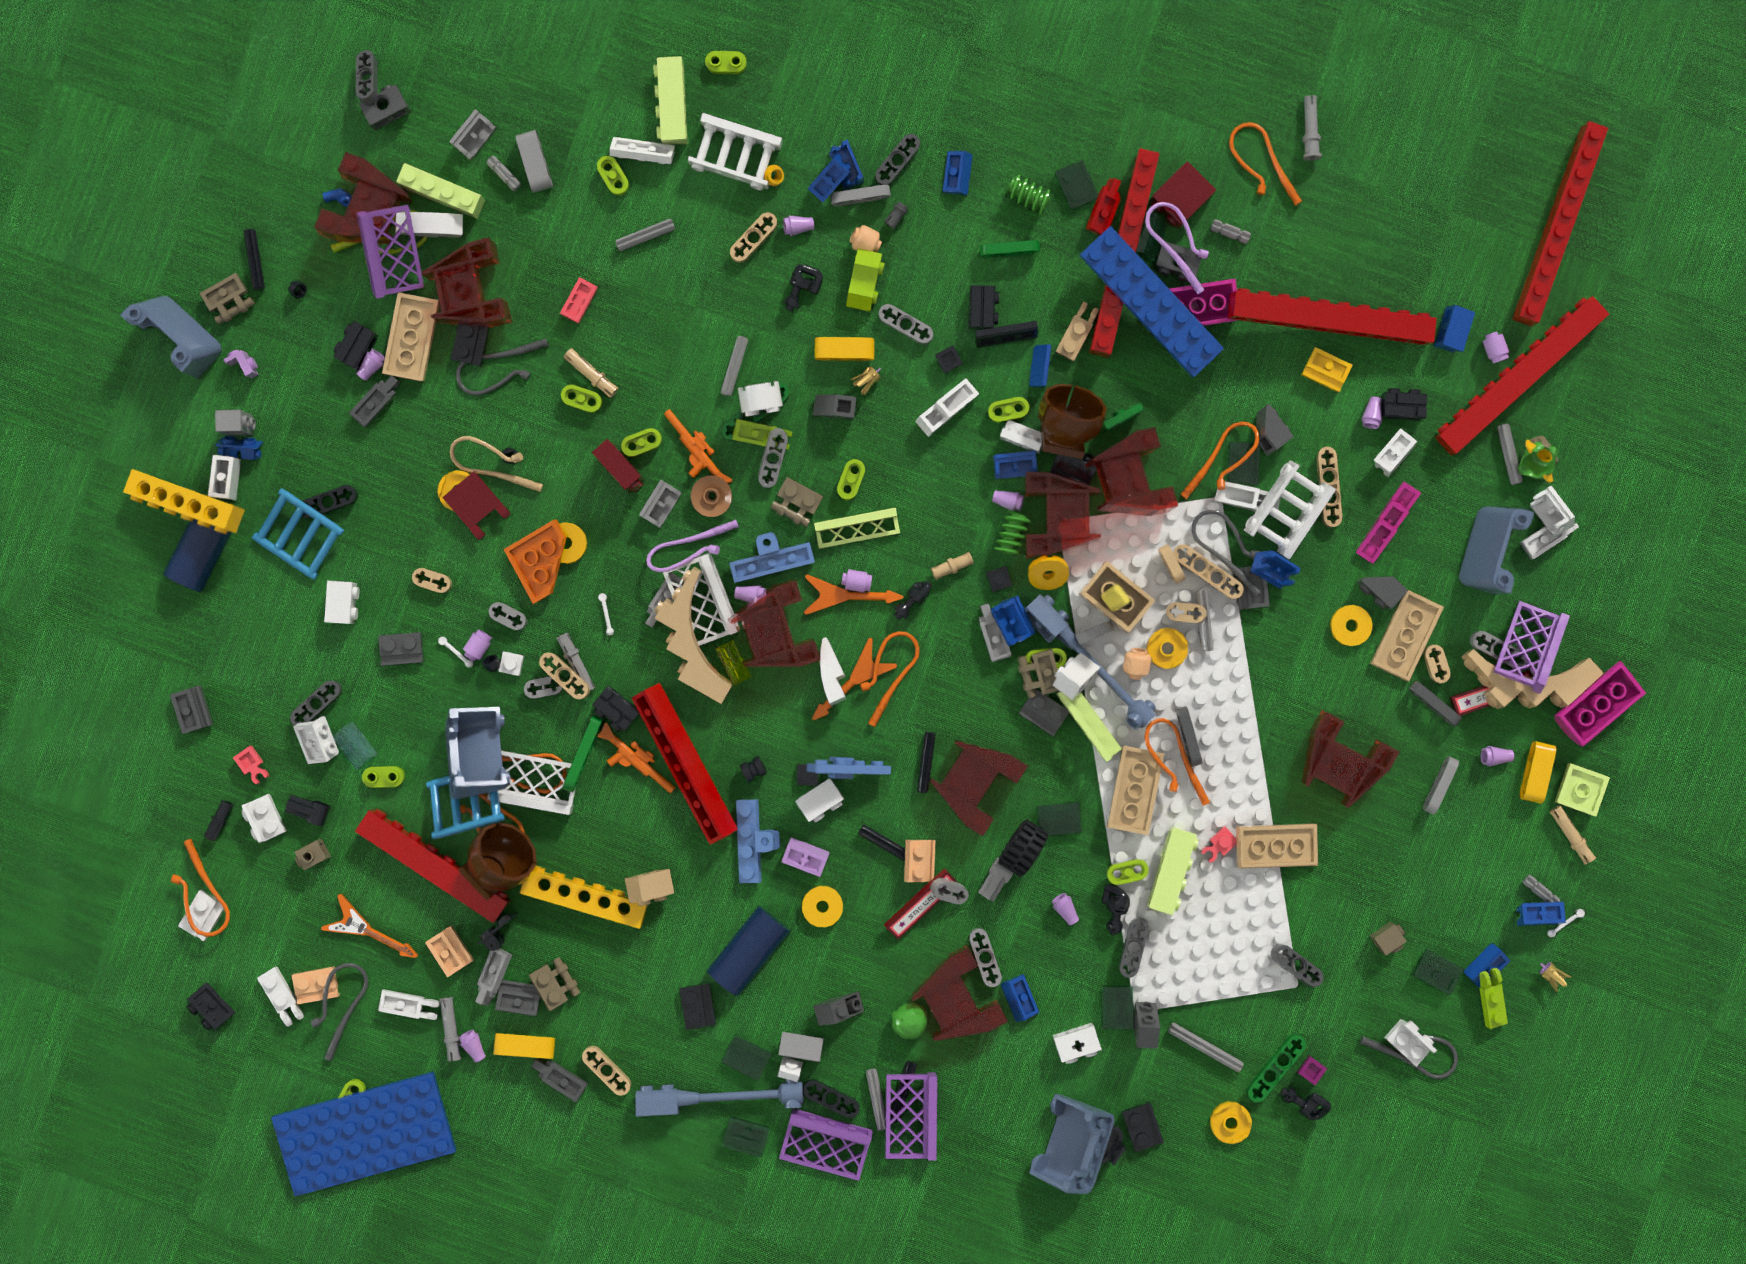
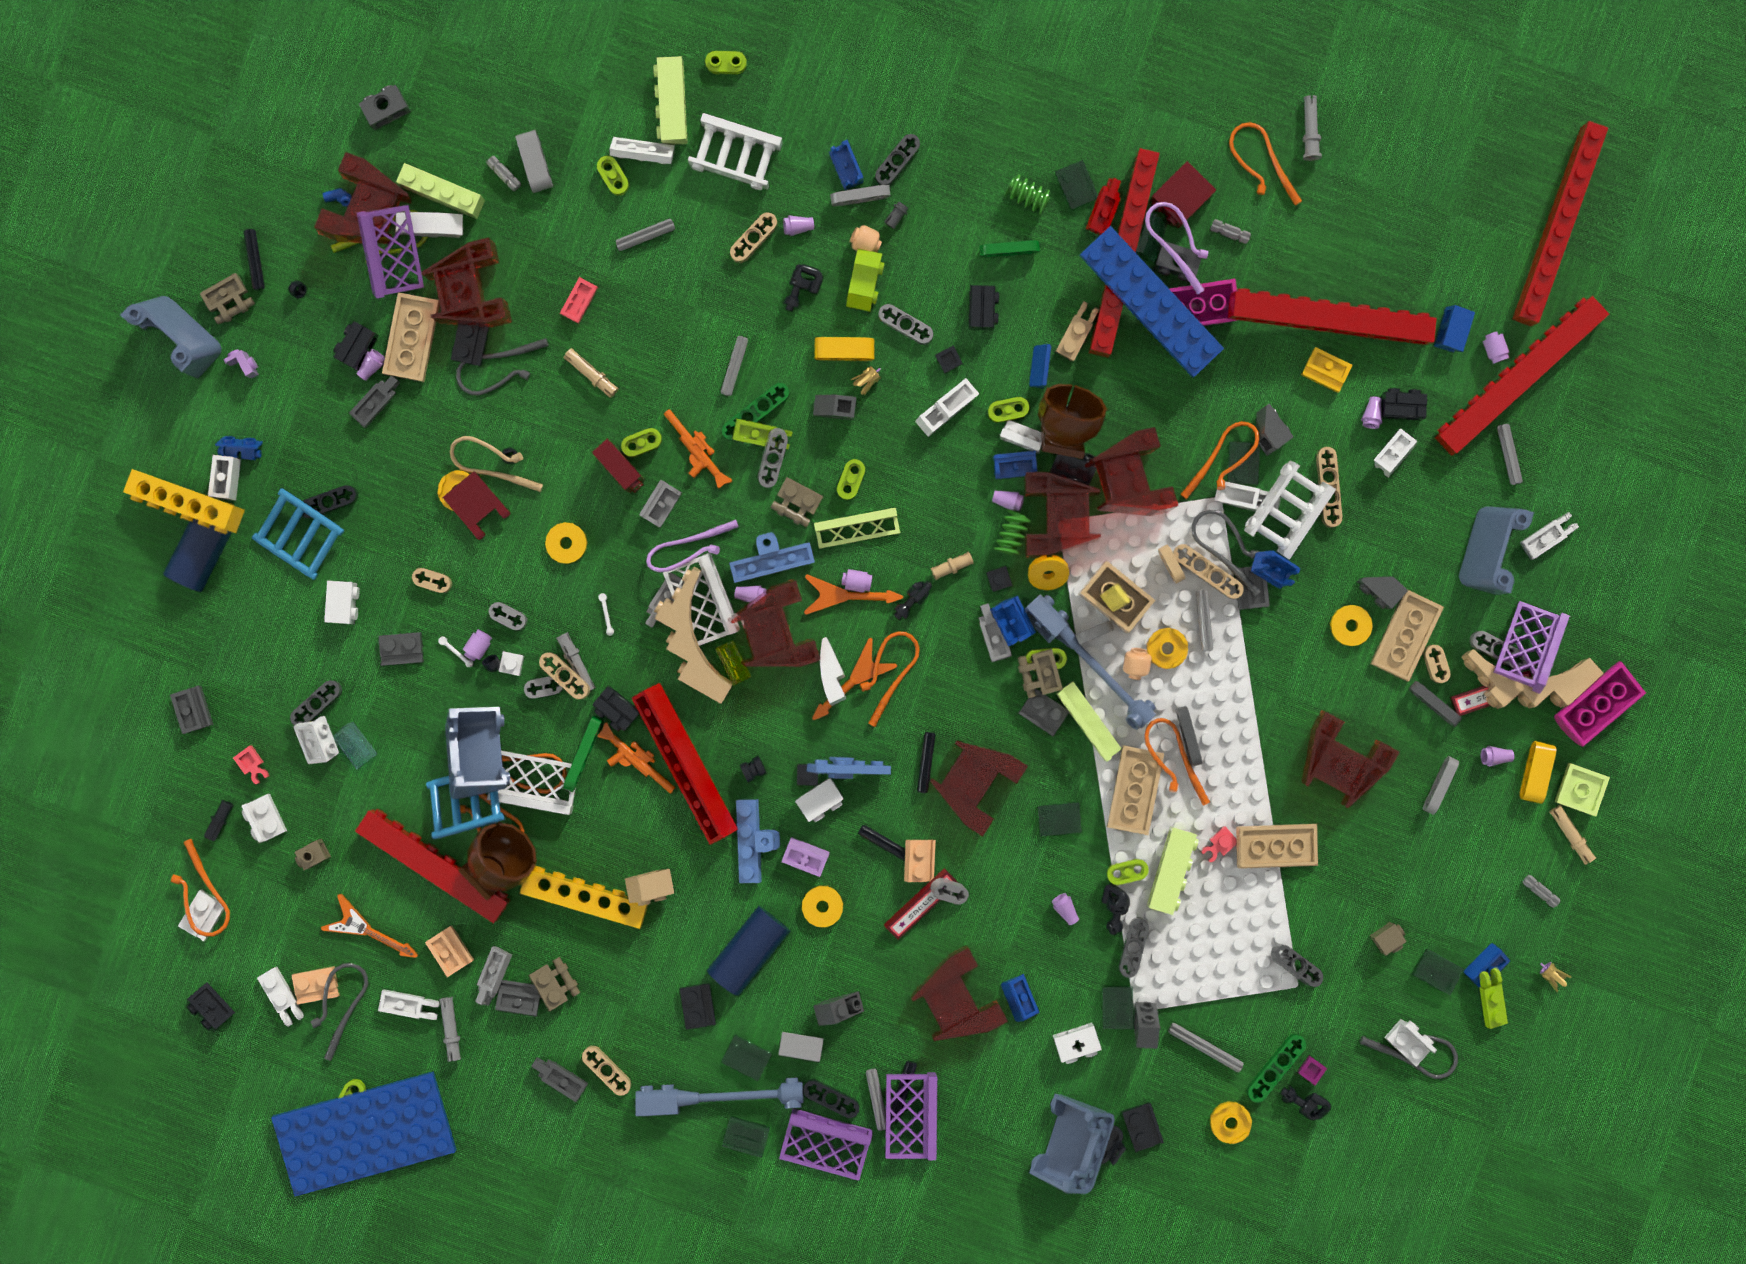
(234, 422): light grey brick -> none
(313, 812): black piece -> none
(372, 83): dark grey beam -> none
(382, 776): lime plate -> none
(472, 134): light grey hinge -> none
(472, 1045): lavender cone -> none
(492, 937): black hinge -> none
(524, 1046): yellow beam -> none
(538, 559): orange plate -> none
(582, 398): lime plate -> none
(701, 500): medium nougat dish -> none
(760, 397): white brick -> none
(779, 175): yellow plate -> none
(790, 1069): white plate -> none
(829, 178): blue hinge -> none
(909, 1020): bright green hair -> none
(957, 172): blue slope -> none
(985, 940): light grey beam -> none
(995, 880): light grey piece -> none
(1006, 334): black tile -> none
(1023, 848): black tyre -> none
(1075, 676): white brick -> none
(1121, 417): green plate -> none
(1185, 617): tan beam -> none
(1388, 522): dark pink slope -> none
(1538, 459): bright green hair -> none
(1541, 914): blue hinge -> none
(1552, 511): white hinge -> none
(1578, 913): white hinge -> none

